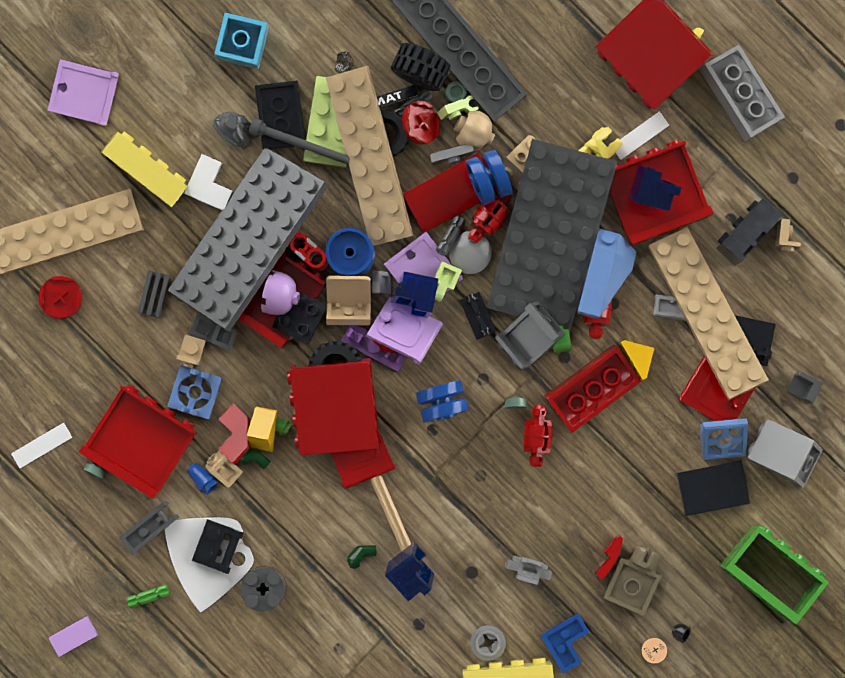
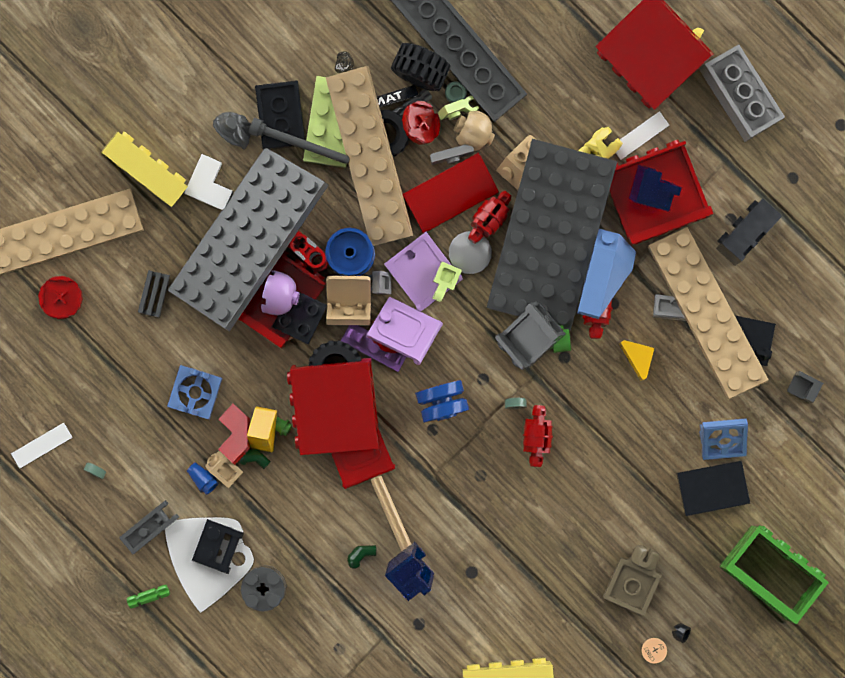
(73, 636): lavender tile -> none
(86, 92): lavender container -> none
(139, 441): red panel -> none
(191, 351): tan bracket -> none
(212, 332): dark grey slope -> none
(241, 41): medium azure brick -> none
(417, 292): clear blue plate -> none
(450, 235): dark grey axle -> none
(477, 315): black hinge -> none
(483, 652): light grey gear -> none
(488, 177): blue wheel -> none
(528, 569): light grey plate -> none
(559, 641): blue plate -> none
(592, 388): red slope -> none
(612, 551): red slope -> none
(707, 396): red container -> none
(783, 233): tan bracket -> none
(785, 452): light grey slope -> none

